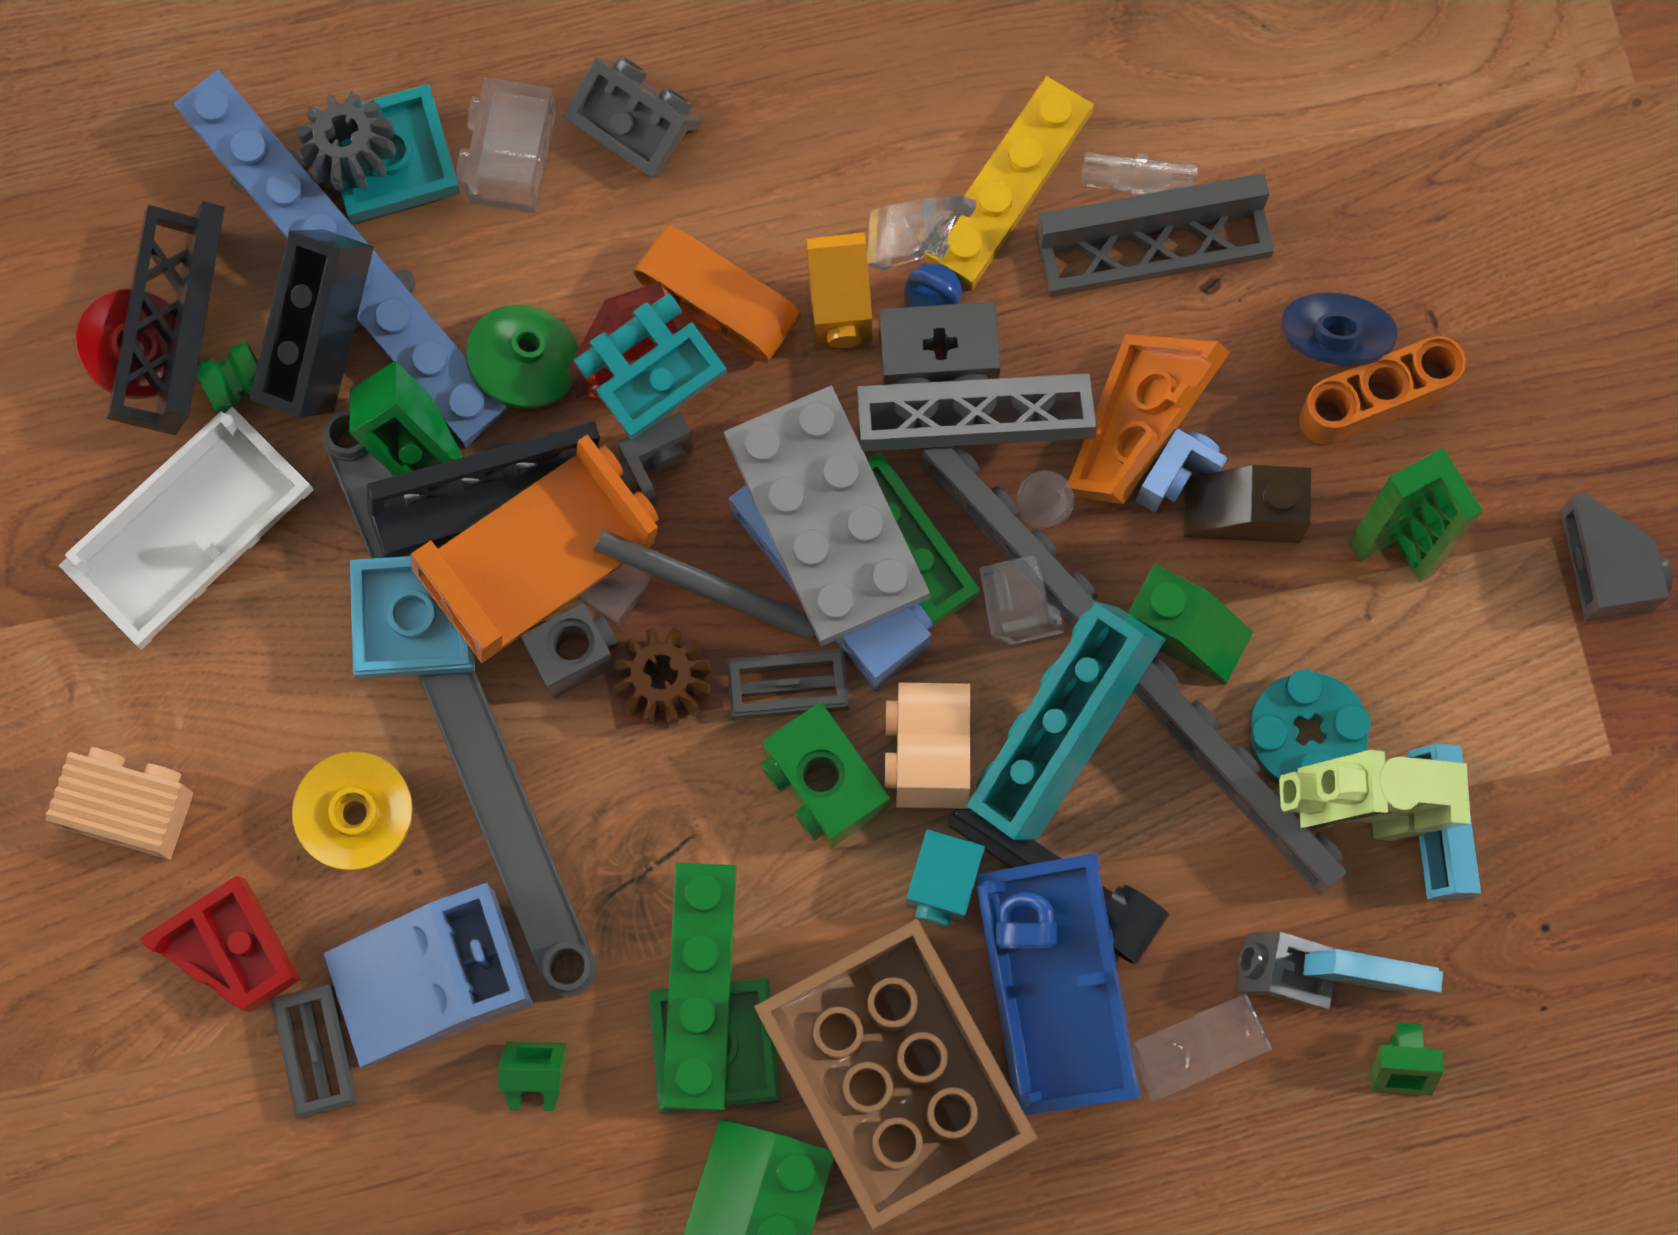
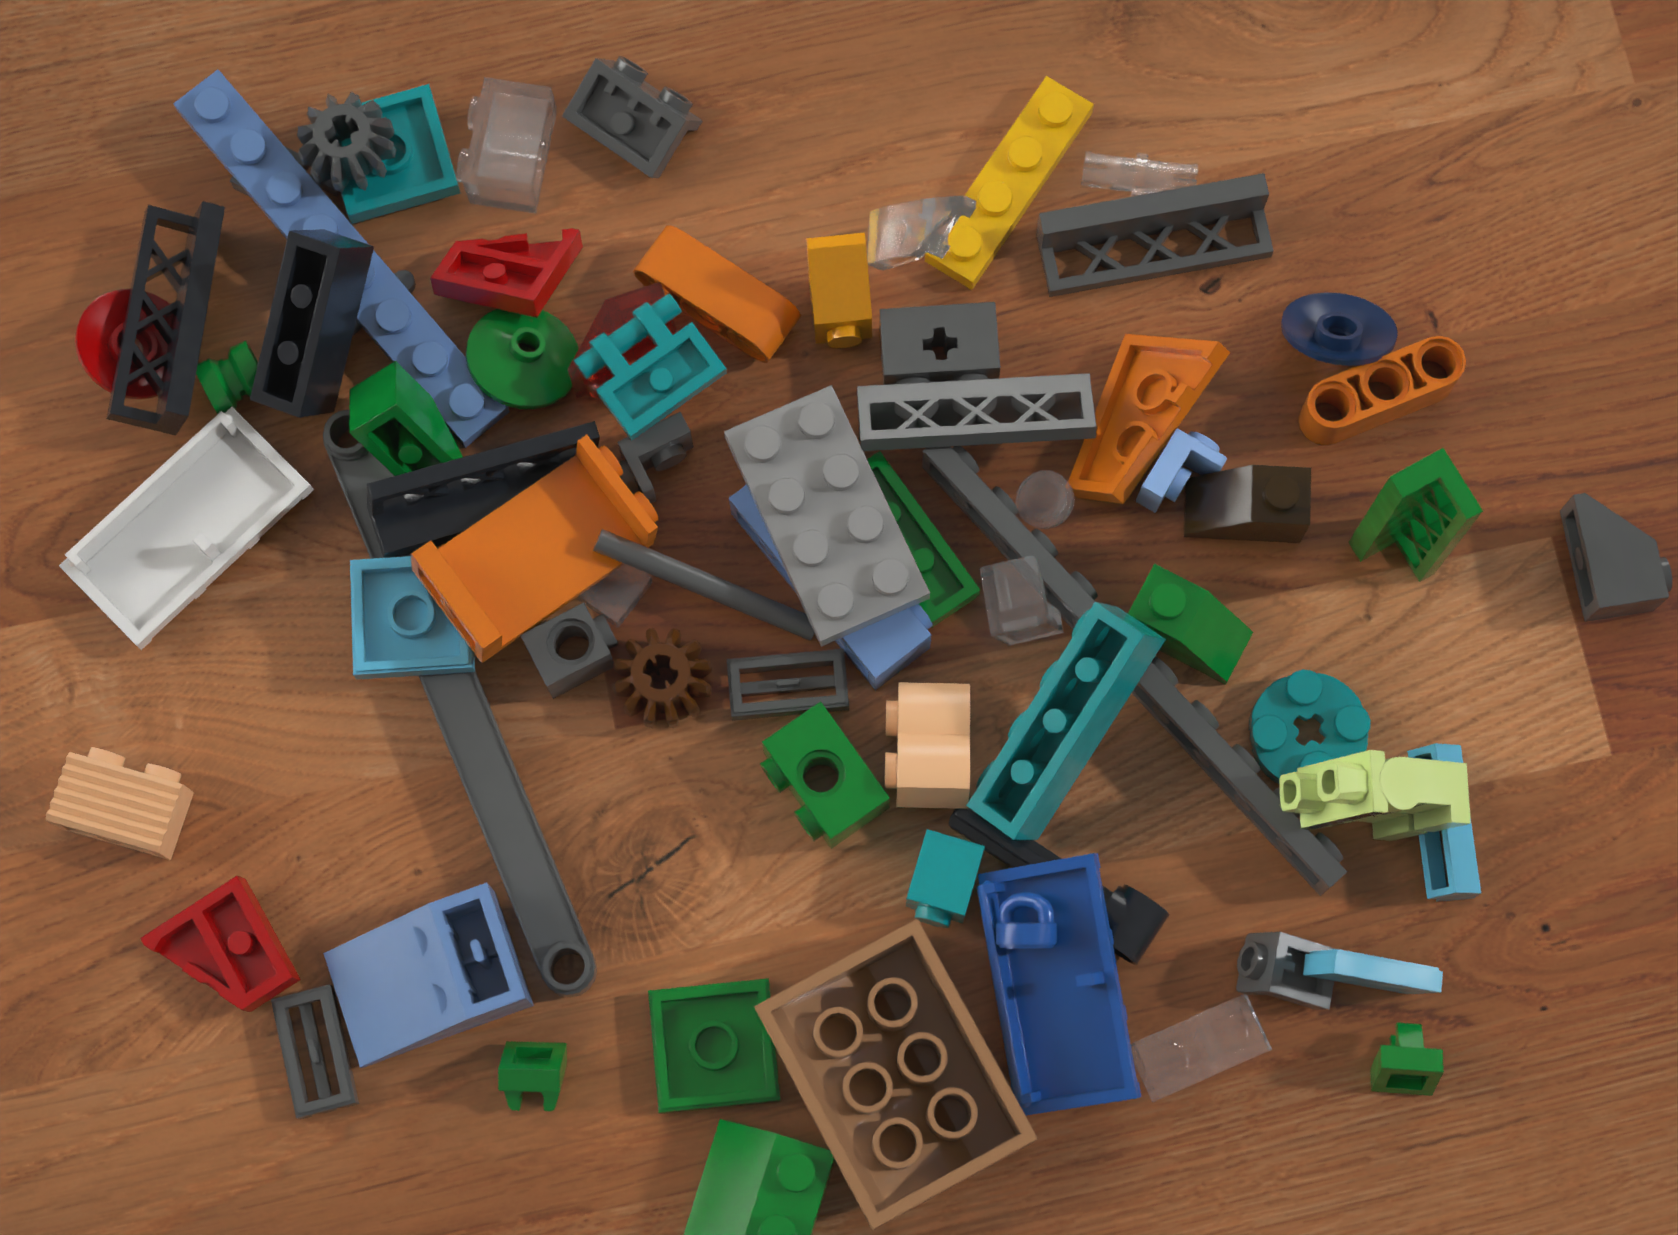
(332, 790): yellow dish -> none
(506, 271): none -> red wing
(699, 987): green plate -> none
(932, 286): blue tile -> none

